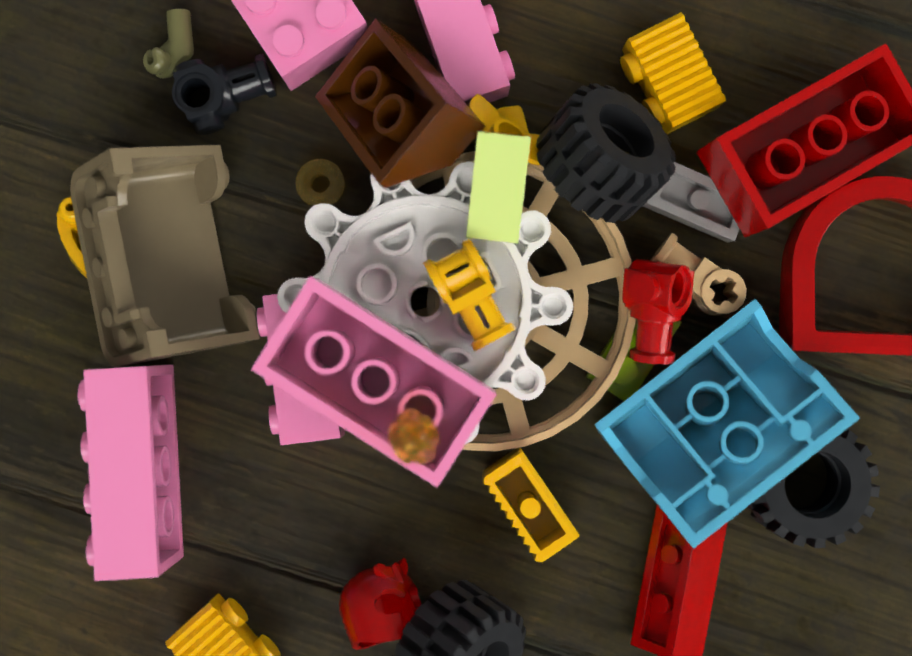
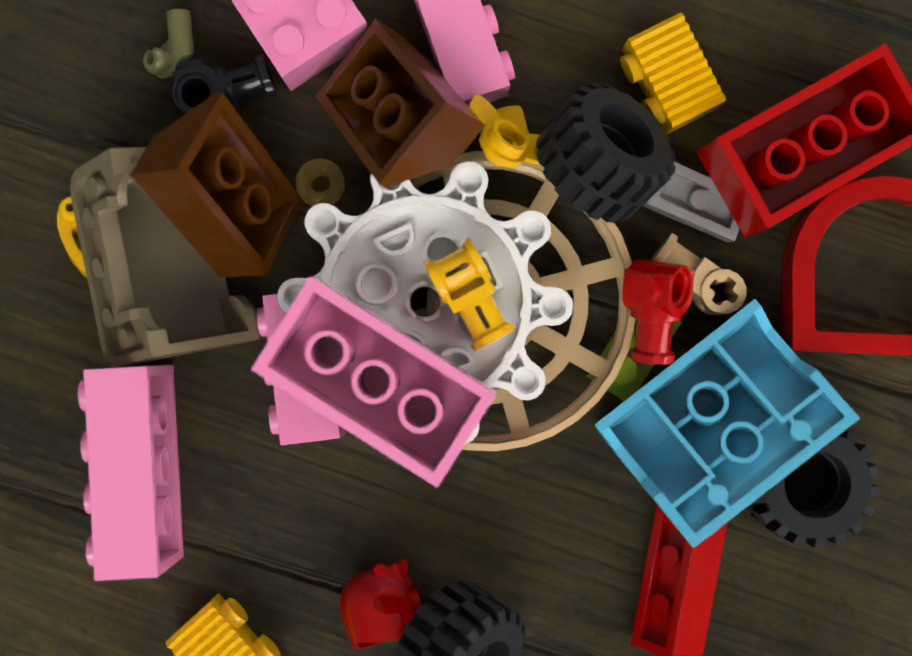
(219, 188): none -> reddish brown slope
(413, 437): clear yellow plate -> none
(498, 186): yellowish green tile -> none
(529, 505): yellow brick -> none

